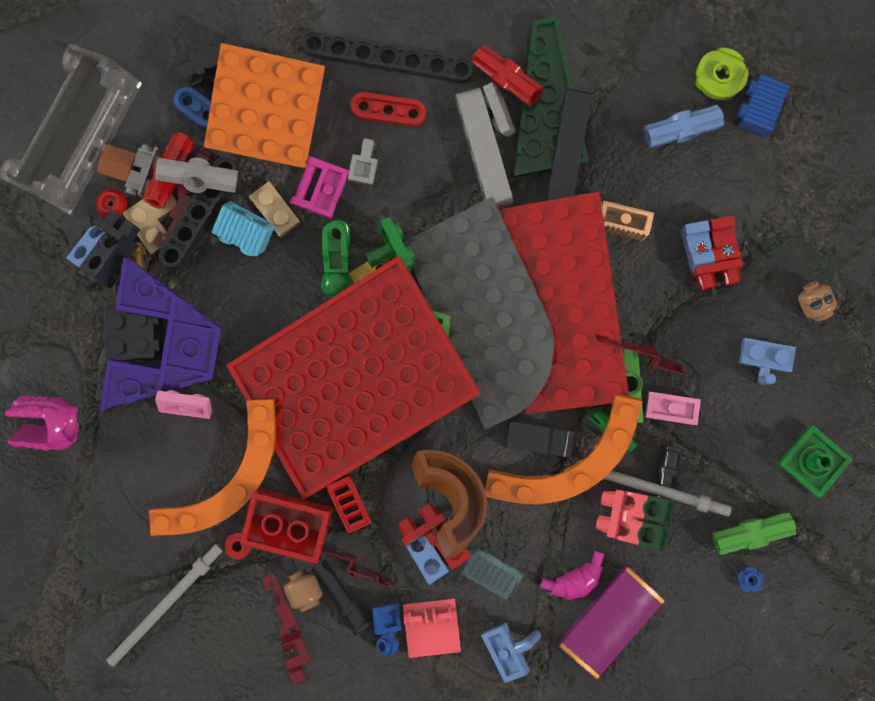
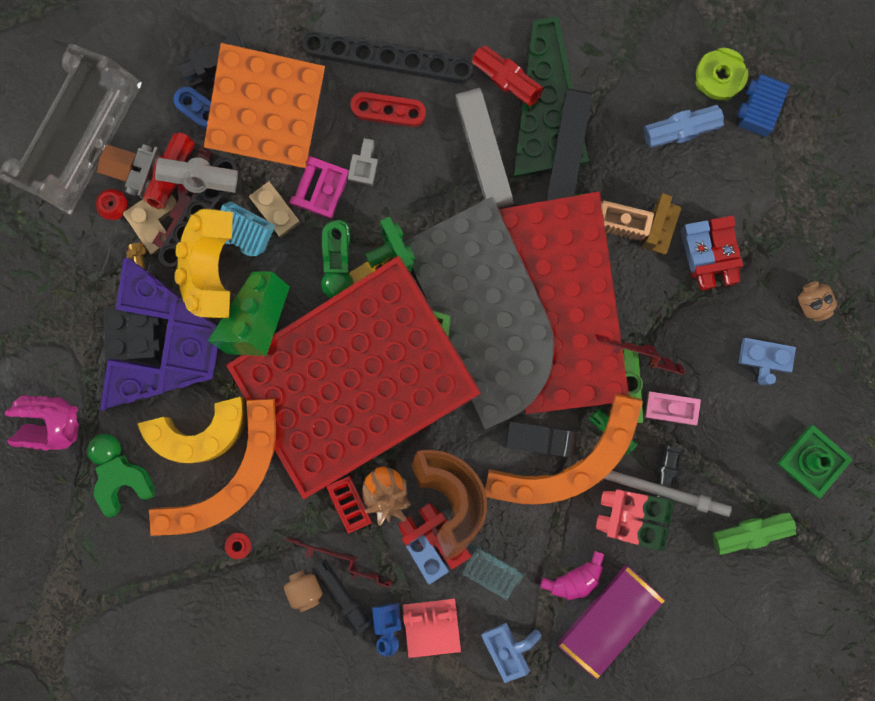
(105, 247): black hips -> none
(115, 472): none -> green piece
(182, 404): bright pink plate -> none
(198, 263): none -> yellow brick
(199, 568): light grey bar -> none
(213, 442): none -> yellow brick
(252, 316): none -> green wedge
(286, 525): red slope -> none
(287, 638): dark red piece -> none
(385, 494): none -> medium nougat hair
(495, 101): light grey plate -> none
(662, 226): none -> pearl gold bracket
(743, 579): blue plate -> none

